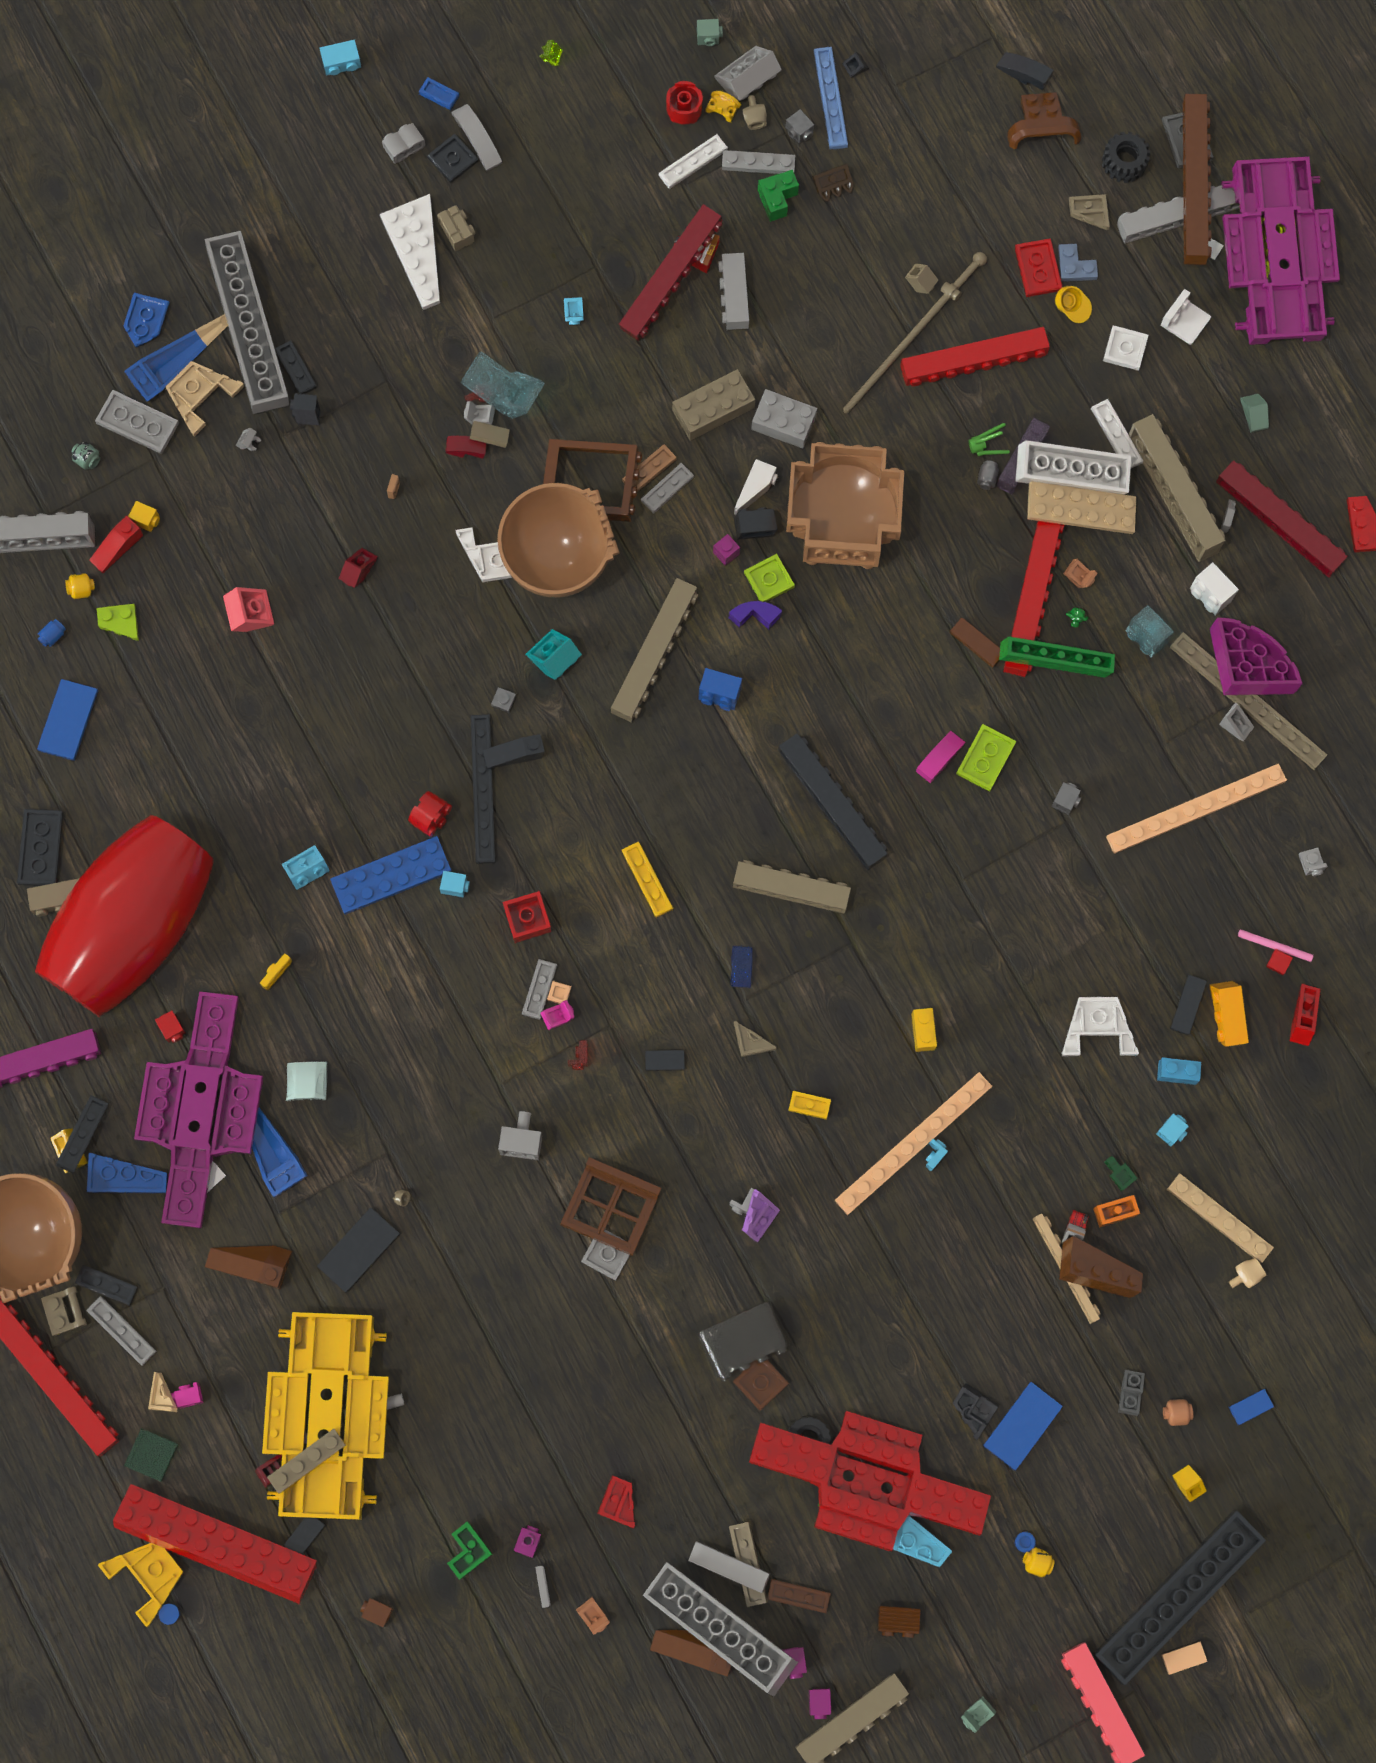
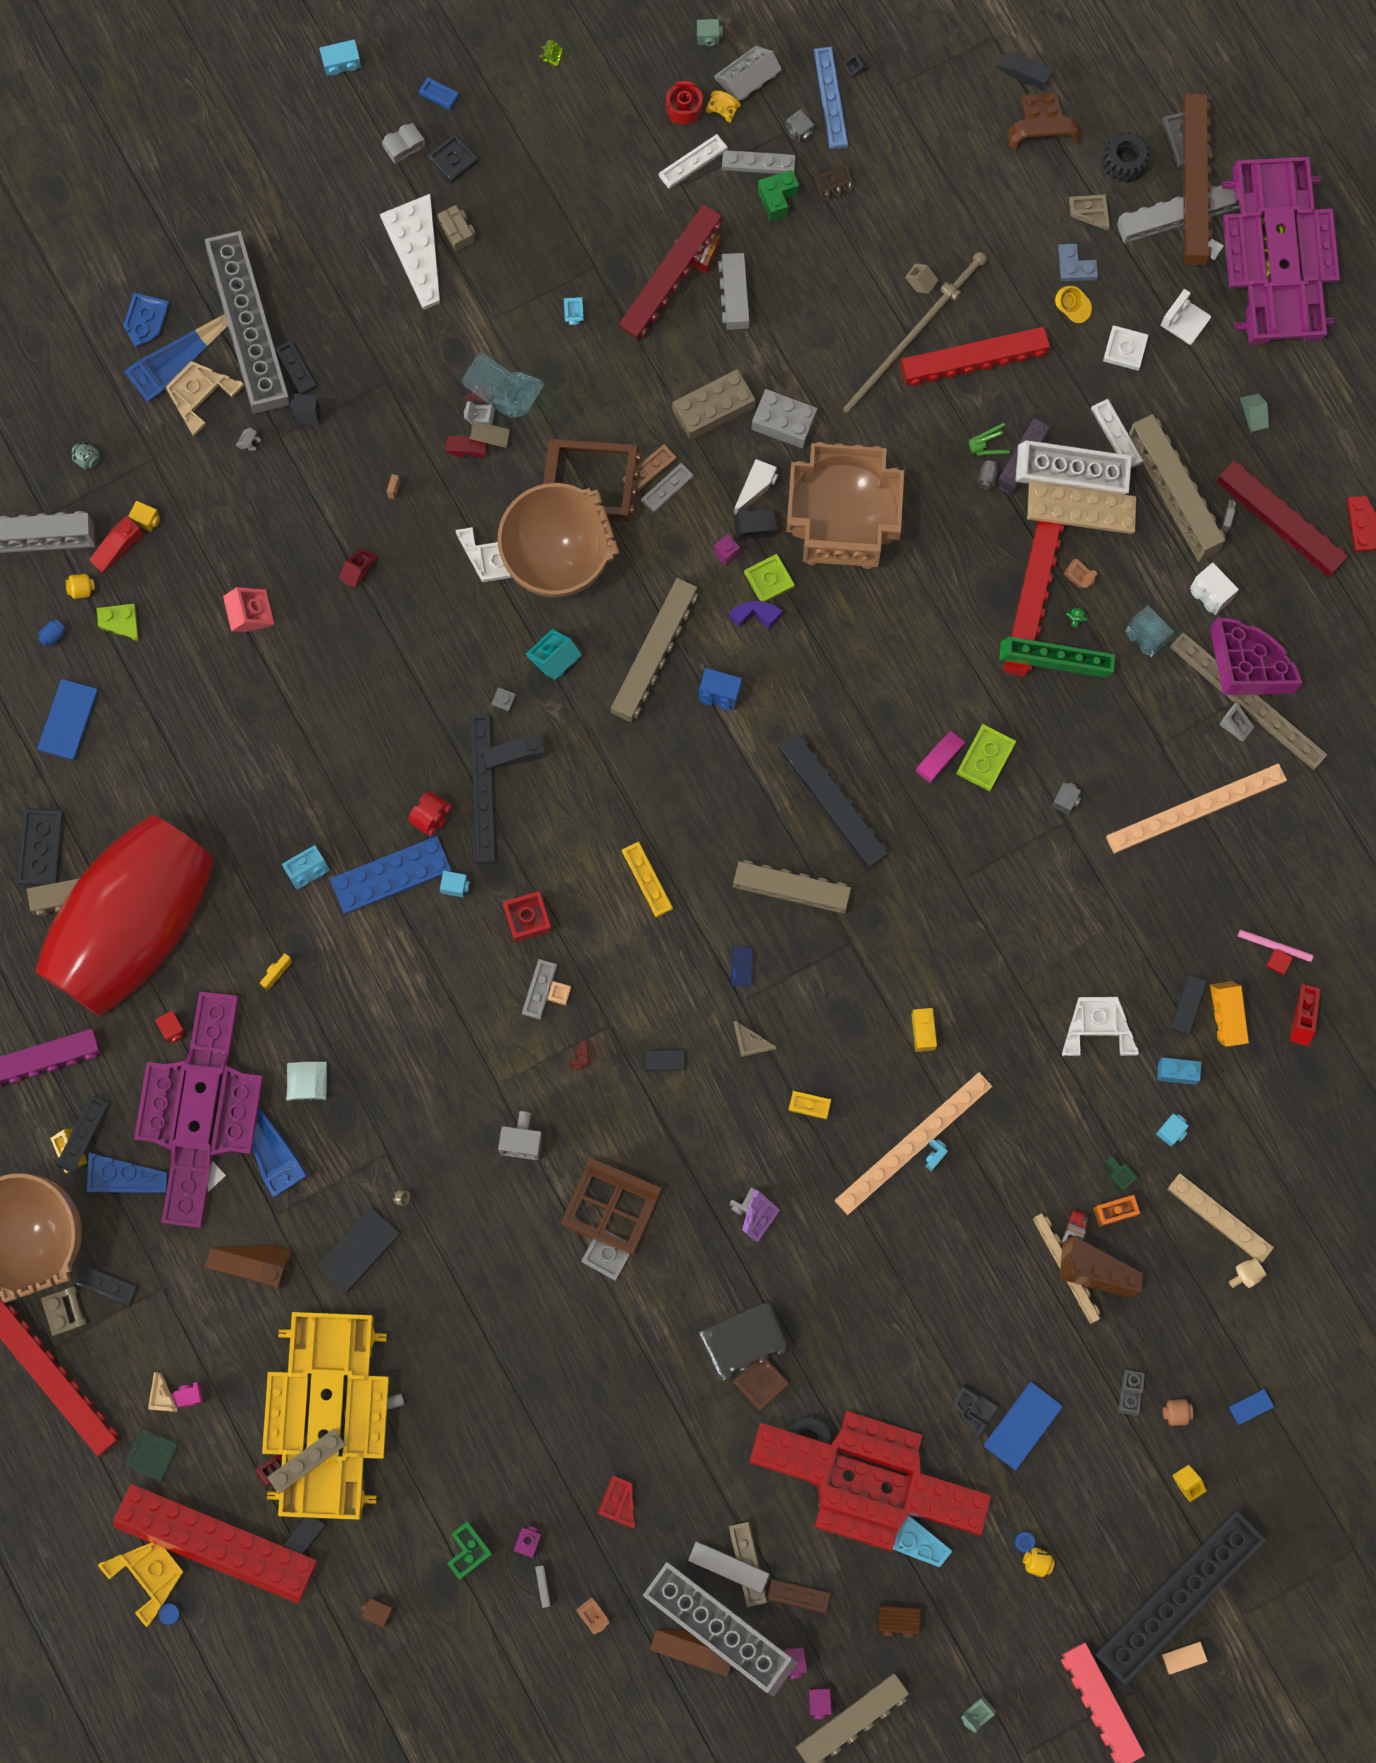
(121, 1331): light grey tile -> none
(137, 421): light grey plate -> none
(477, 136): light grey slope -> none
(558, 1015): dark pink bracket -> none
(755, 114): dark tan piece -> none
(976, 642): reddish brown tile -> none
(1038, 267): red tile -> none
(1312, 862): light grey bracket -> none

